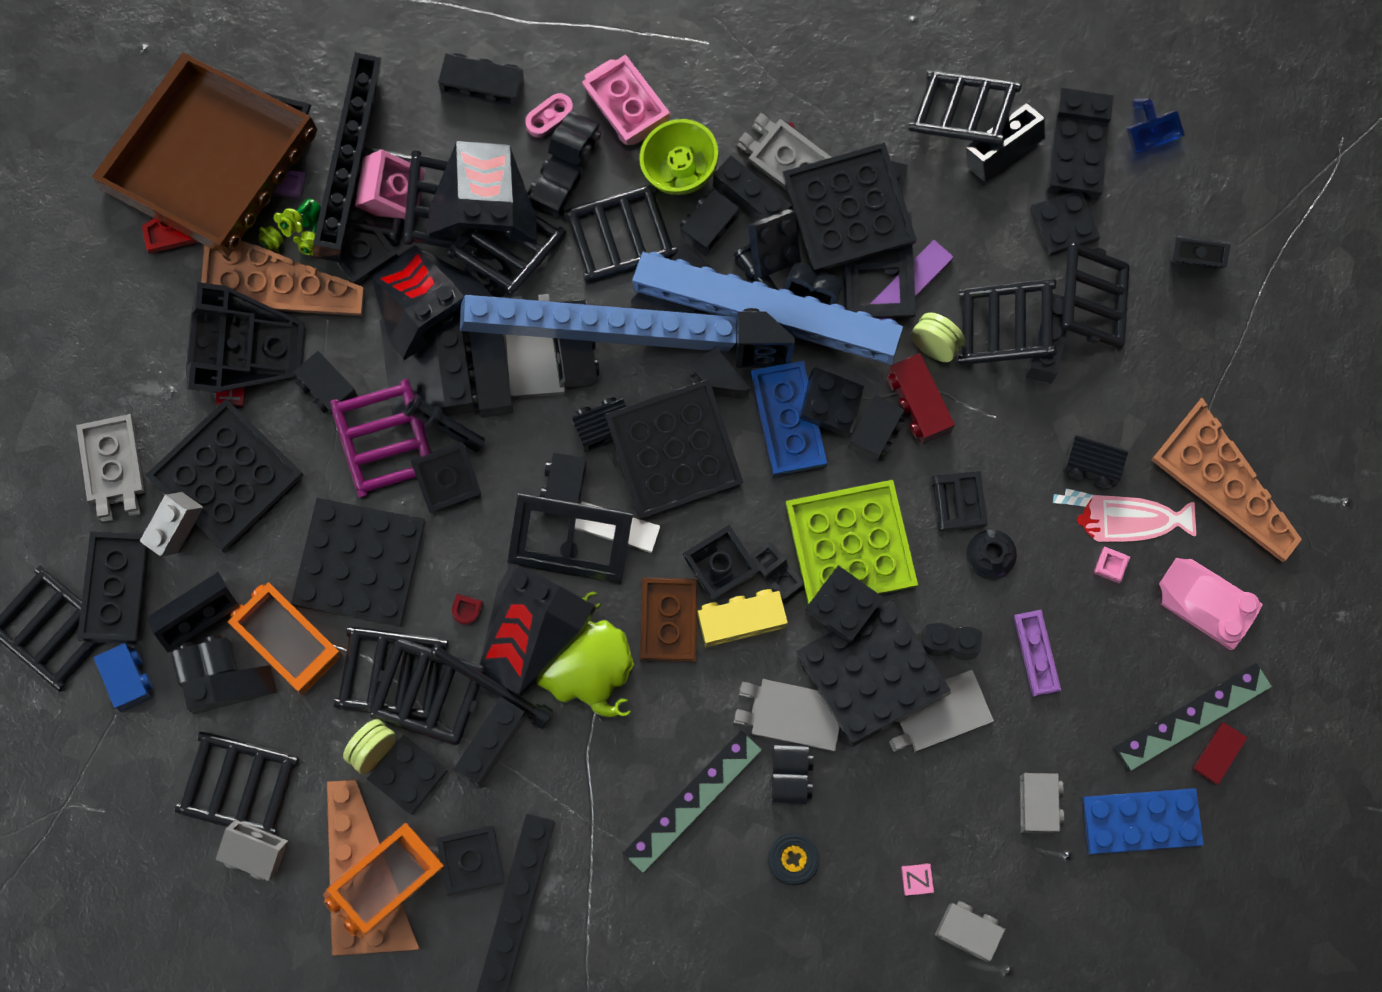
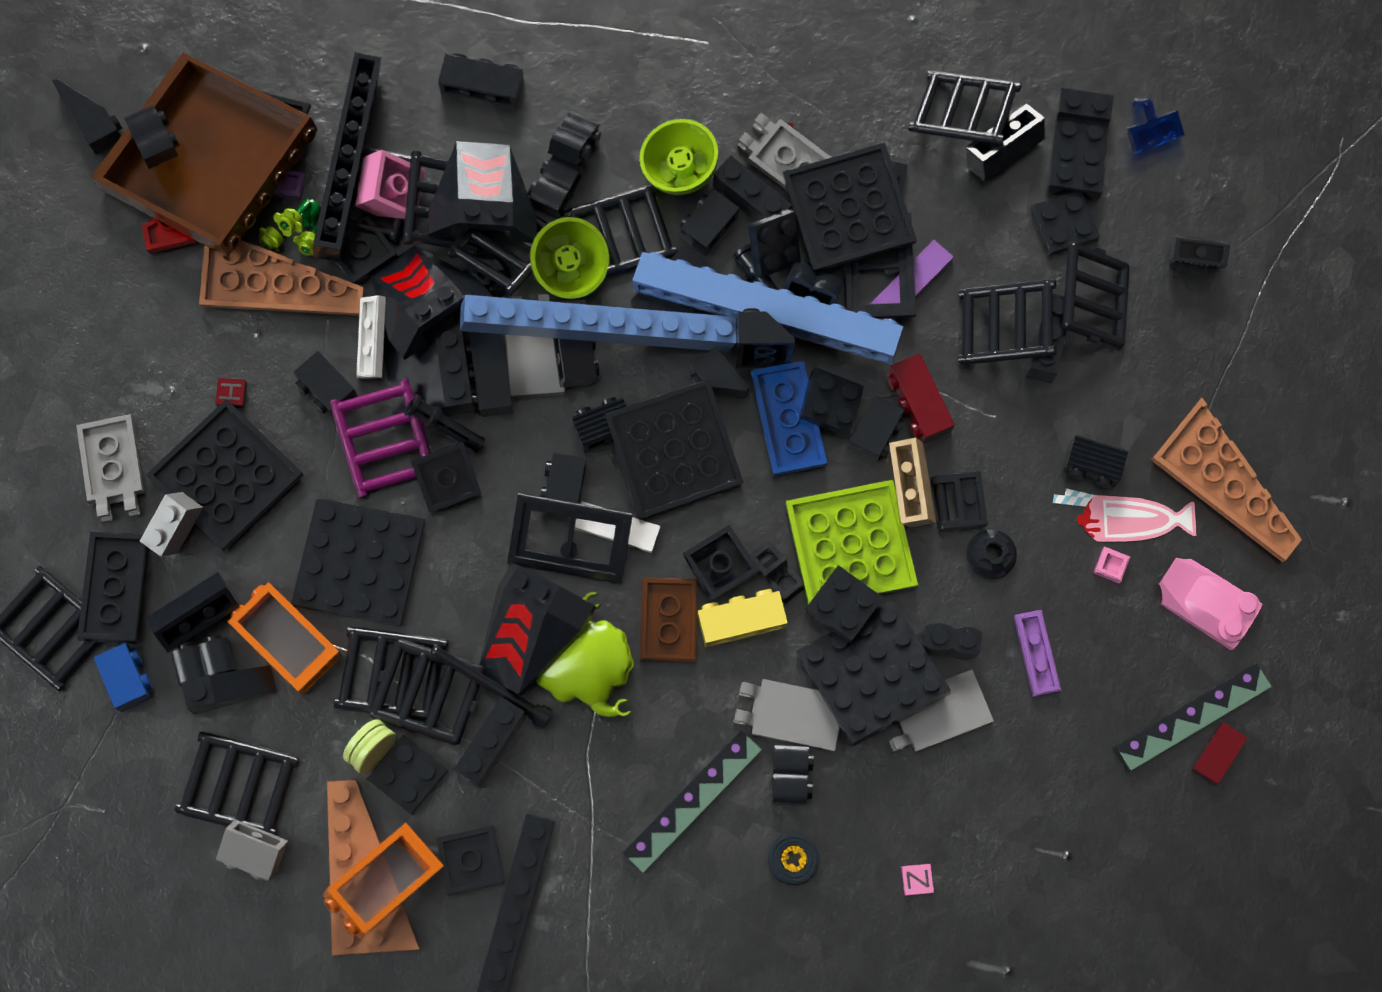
(92, 119): none -> black slope
(151, 136): none -> black brick
(239, 341): black wedge -> none
(371, 337): none -> white tile
(466, 610): dark red tile -> none
(546, 114): bright pink plate -> none
(582, 264): none -> lime piece
(626, 100): bright pink slope -> none
(912, 482): none -> tan brick
(937, 337): yellowish green head -> none
(969, 931): light grey brick -> none
(1040, 803): light grey brick -> none
(1142, 821): blue plate -> none

